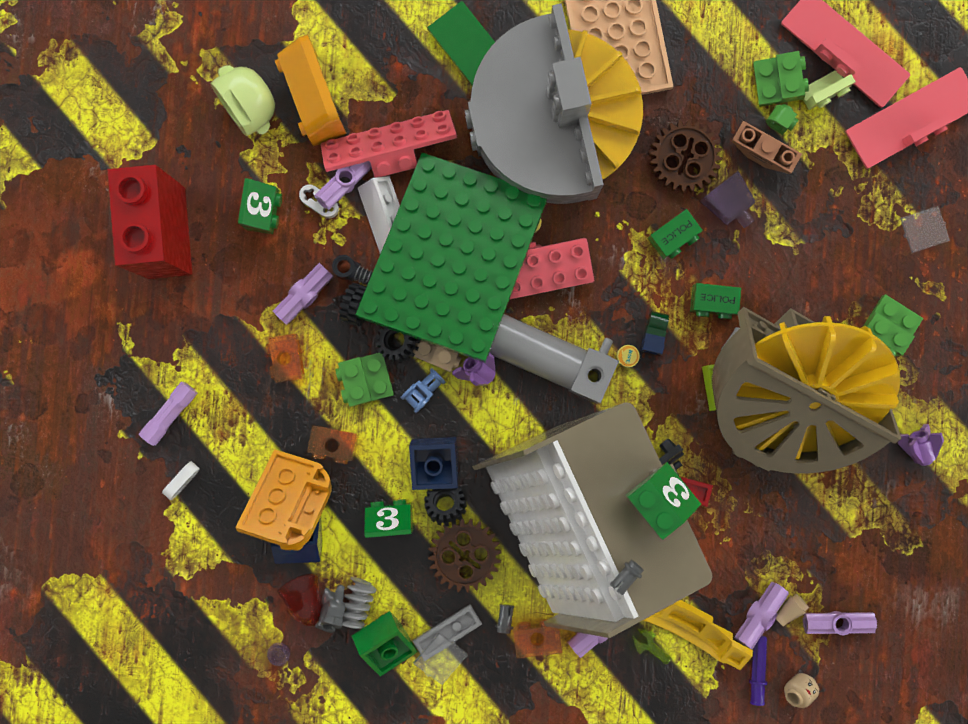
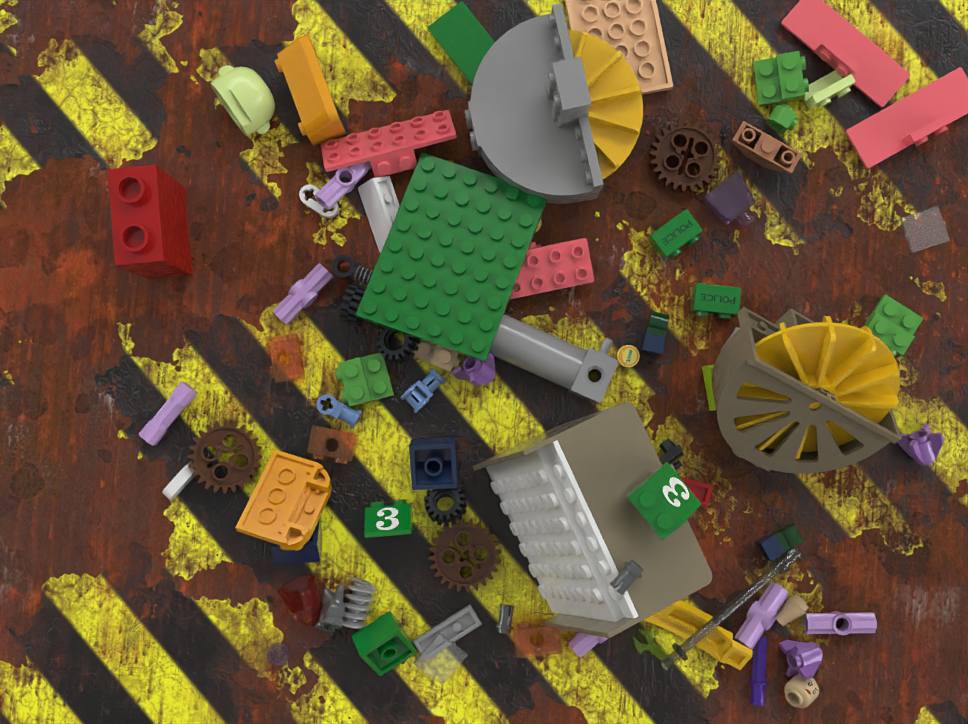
(214, 439): none -> reddish brown gear
(259, 207): green slope -> none
(339, 410): none -> medium blue connector
(779, 541): none -> leg
(779, 566): none -> clear smoke bar
(802, 658): none -> medium lavender brick

